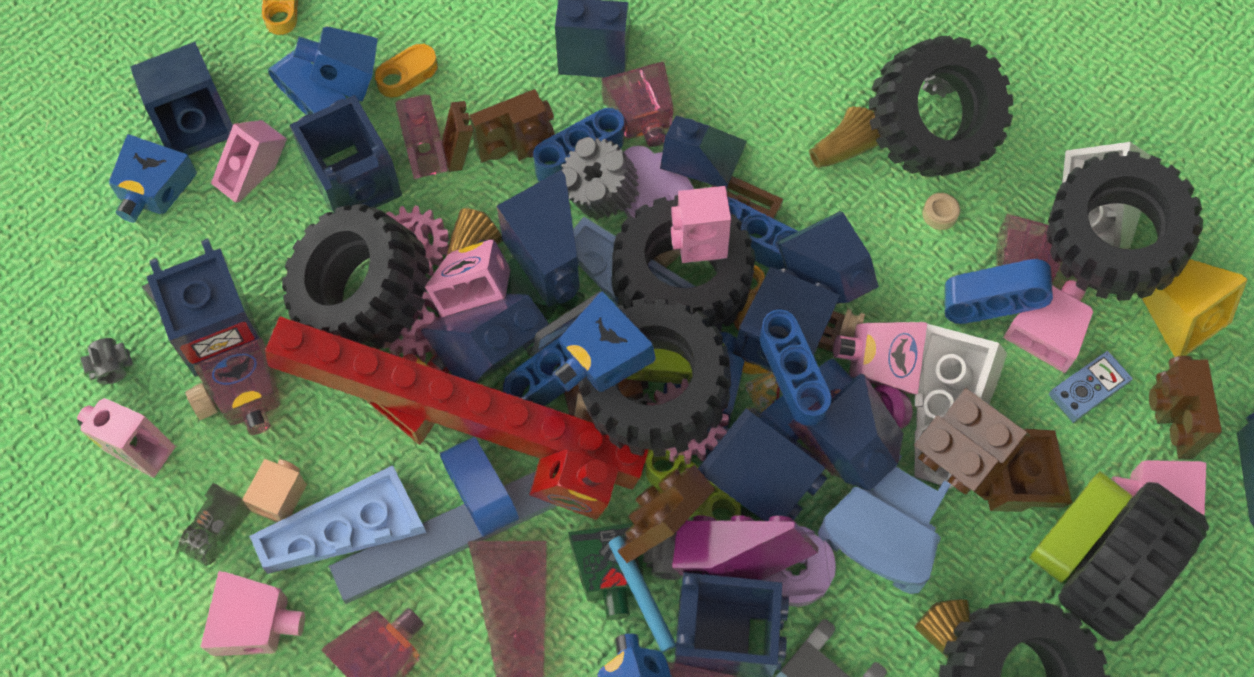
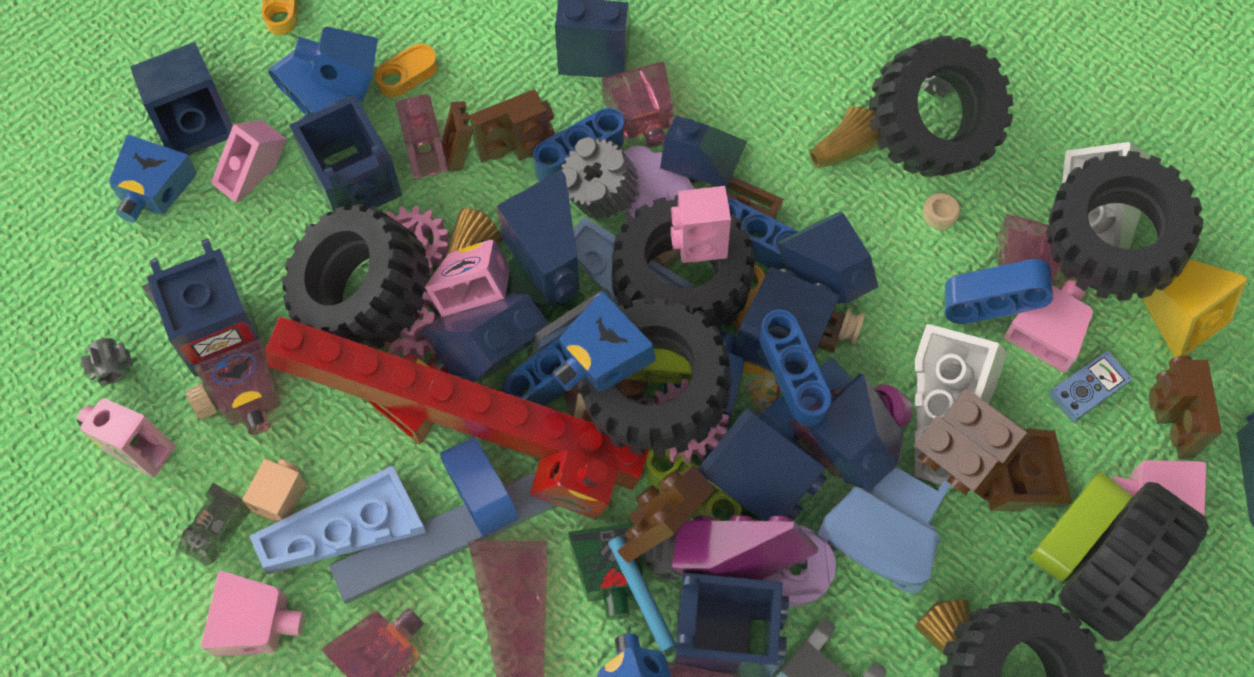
(885, 353): bright pink torso -> none

